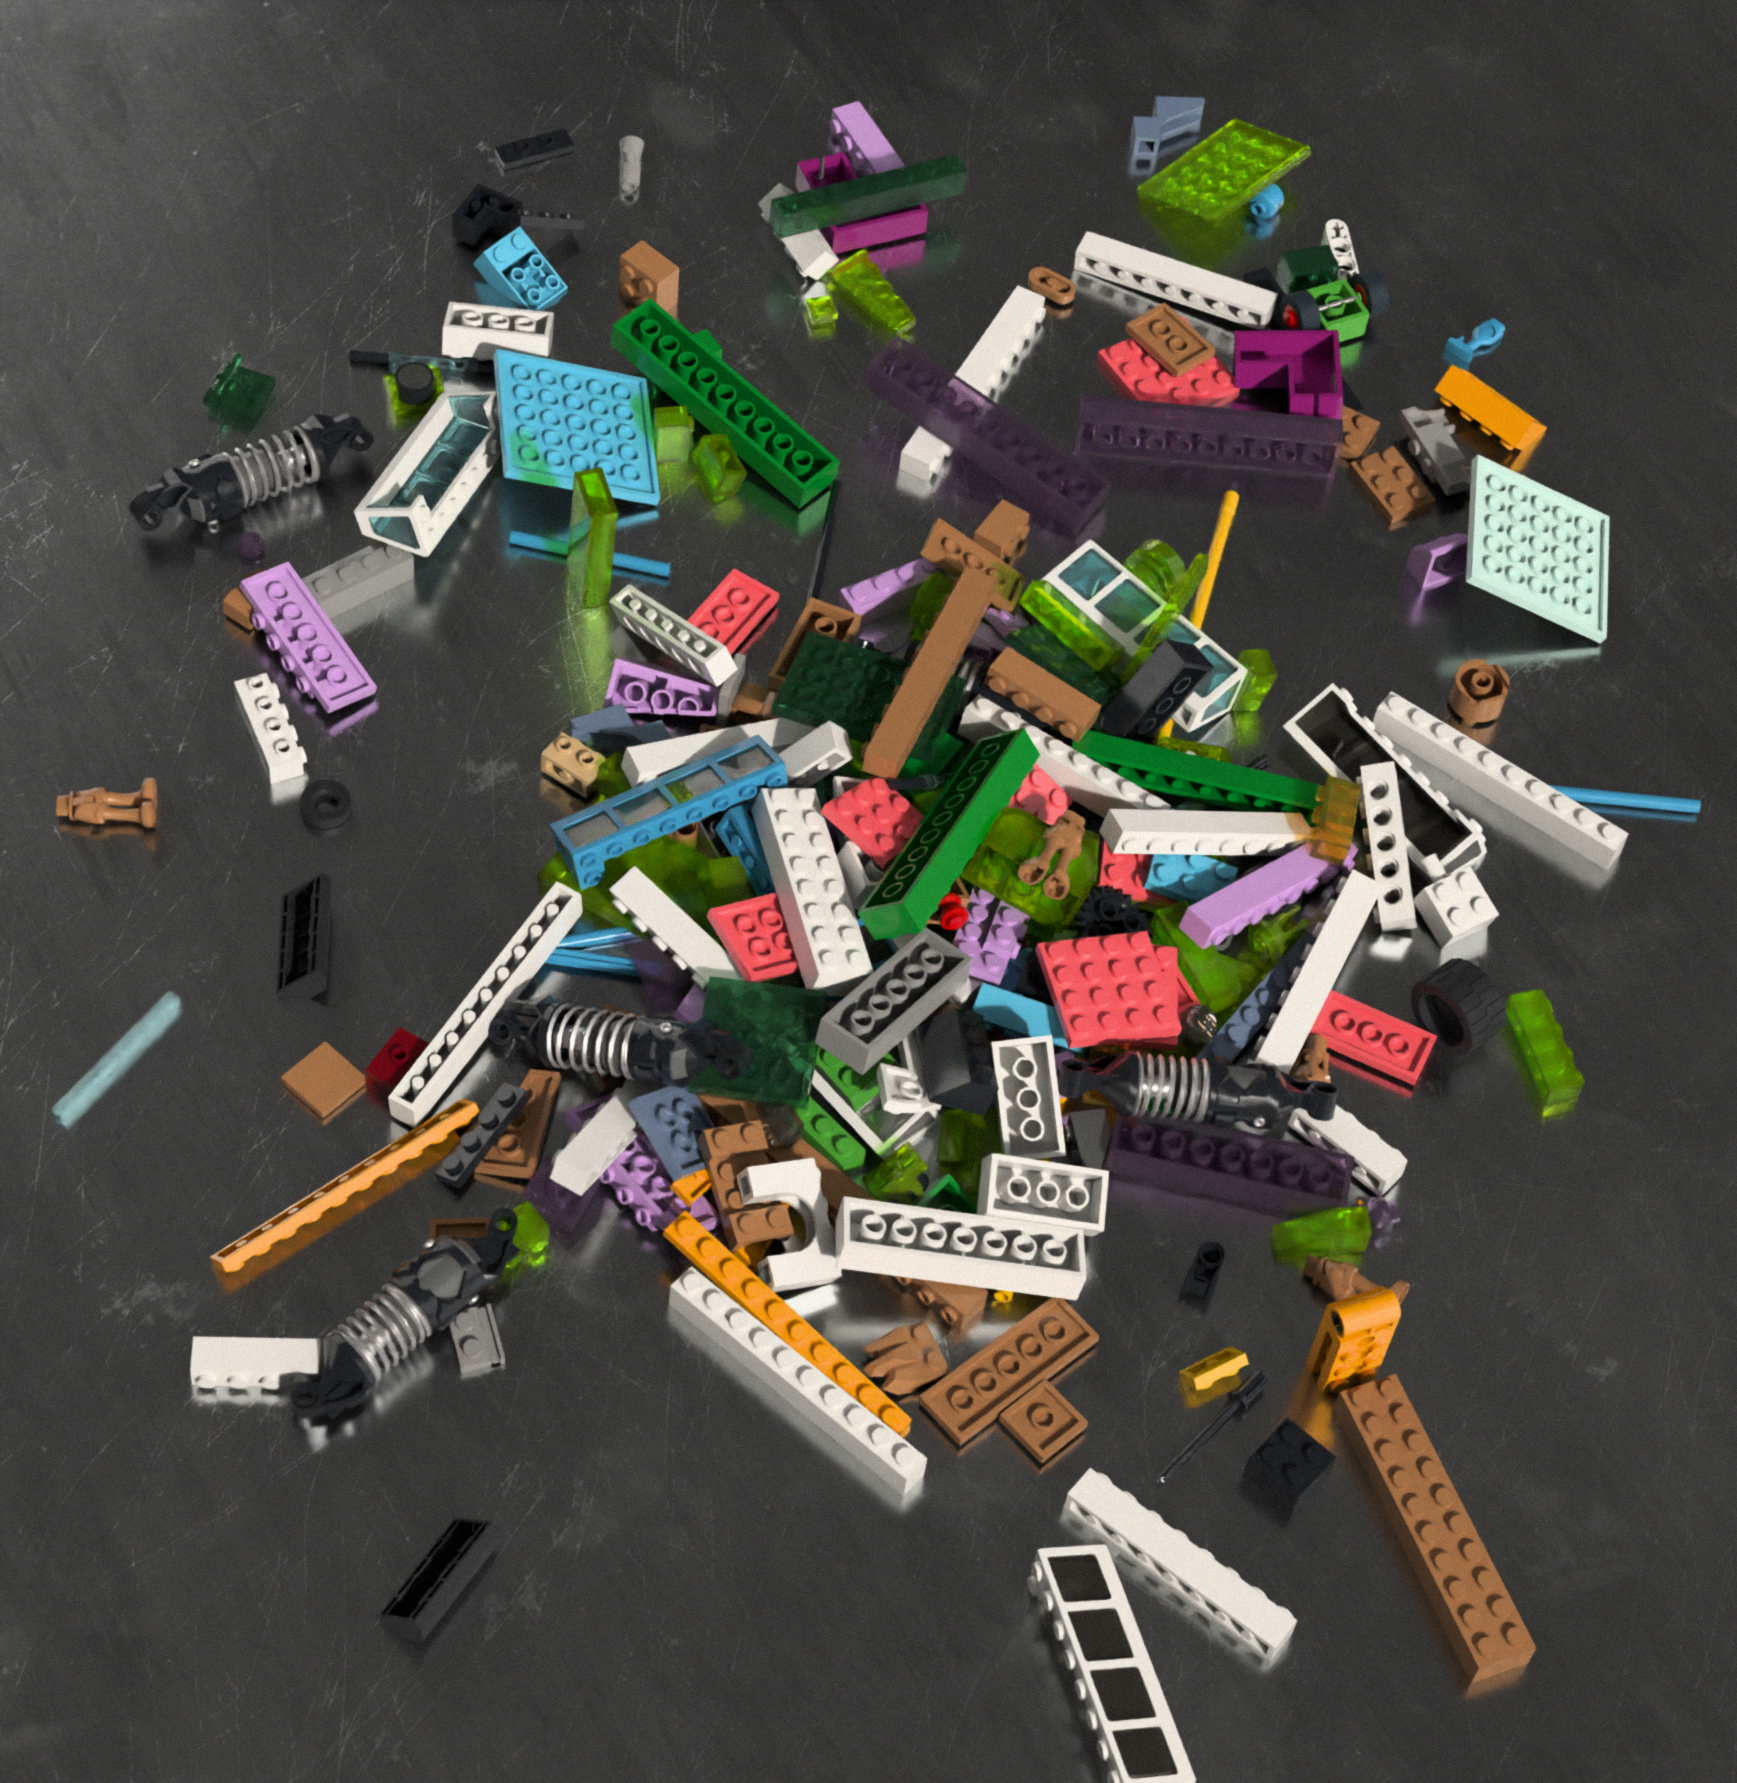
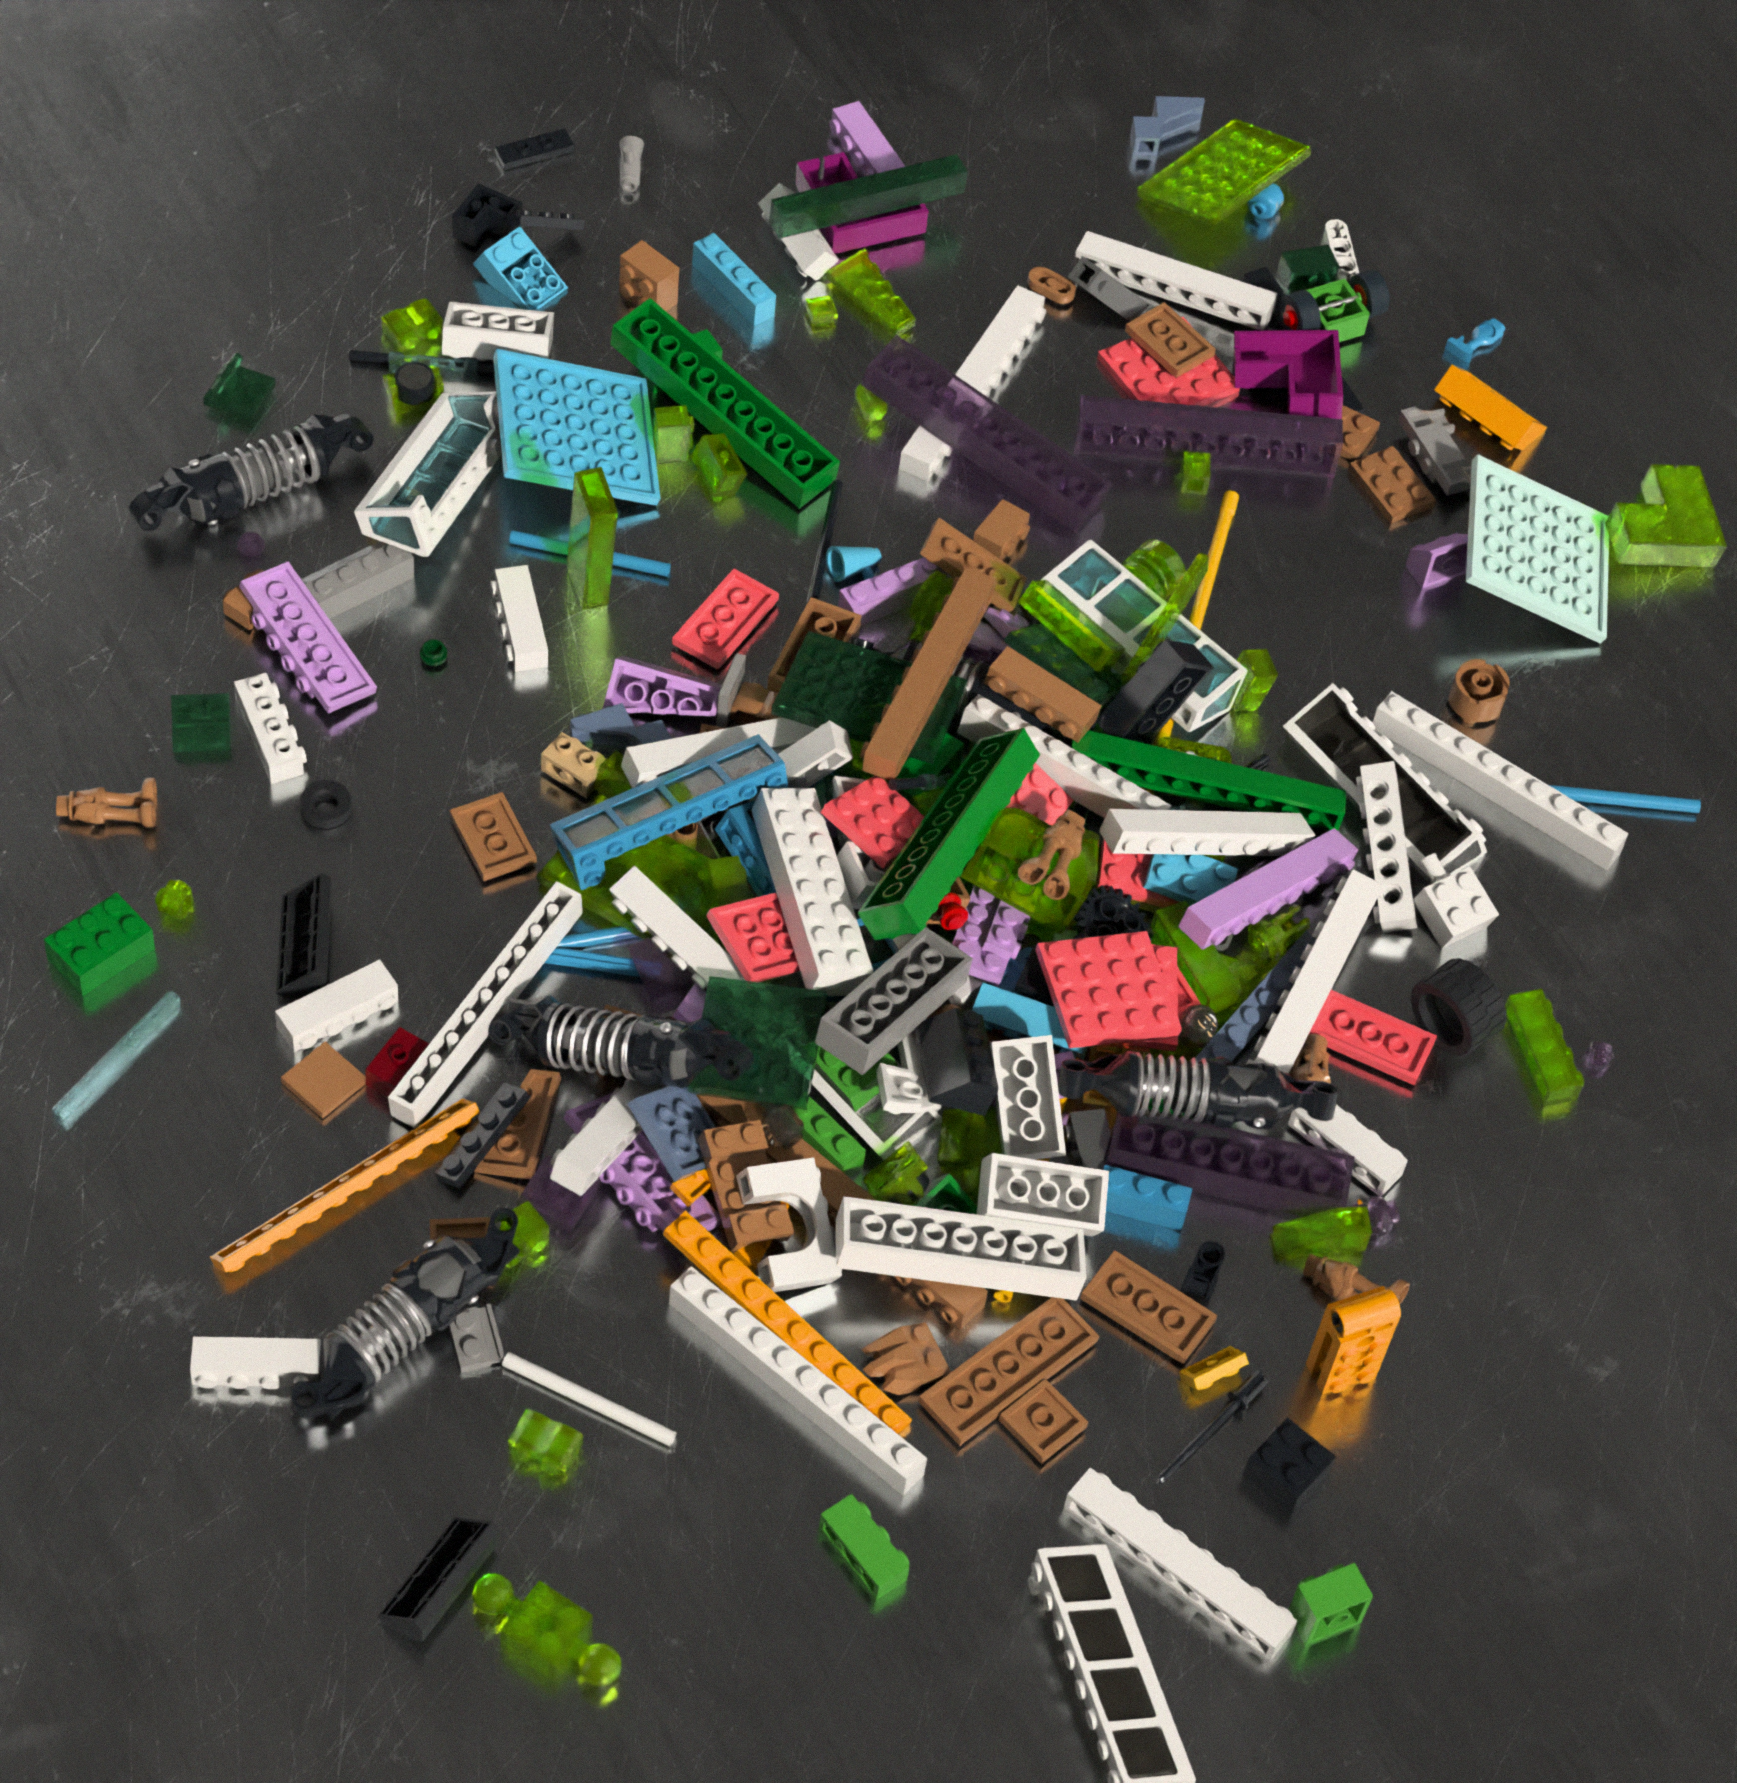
(99, 944): none -> green brick
(175, 899): none -> clear neon green plate
(201, 723): none -> clear green plate
(337, 1006): none -> white brick
(412, 324): none -> clear neon green brick
(433, 652): none -> dark green plate
(493, 836): none -> medium nougat plate
(520, 618): none -> white brick
(545, 1443): none -> clear neon green brick
(564, 1626): none -> clear neon green brick
(589, 1399): none -> white piece
(673, 635): white brick -> none
(734, 279): none -> medium azure brick
(847, 561): none -> medium azure piece
(864, 1546): none -> bright green brick
(871, 406): none -> clear neon green brick
(1107, 290): none -> dark grey slope
(1147, 1198): none -> dark azure brick
(1148, 1307): none -> medium nougat plate
(1195, 473): none -> clear neon green brick
(1330, 1602): none -> bright green brick
(1334, 820): clear yellow brick -> none
(1434, 1529): medium nougat brick -> none
(1600, 1053): none -> clear purple plate
(1672, 526): none -> clear neon green piece

